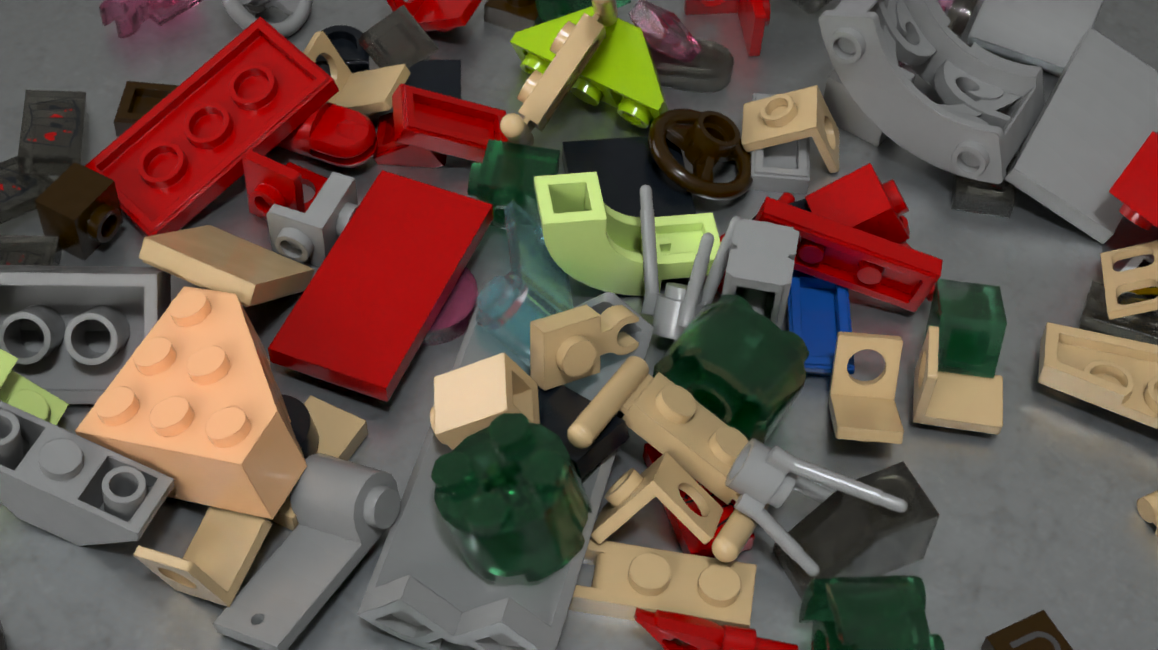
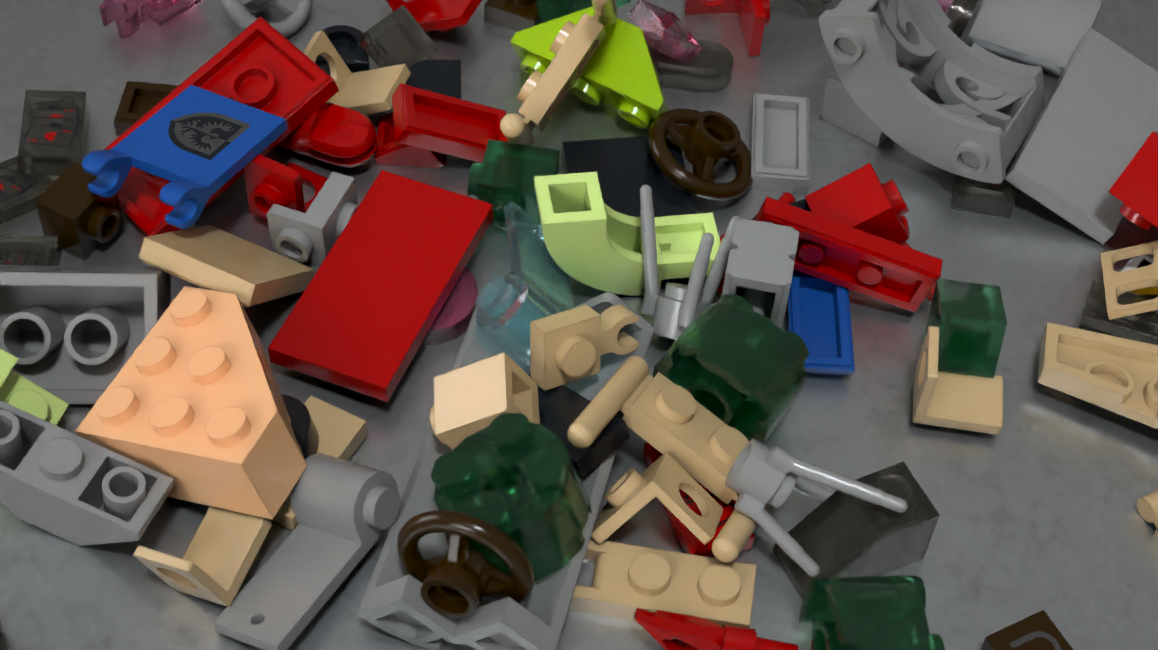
(192, 143): none -> blue flag
(462, 577): none -> dark brown piece
(789, 119): tan bracket -> none
(865, 408): tan bracket -> none

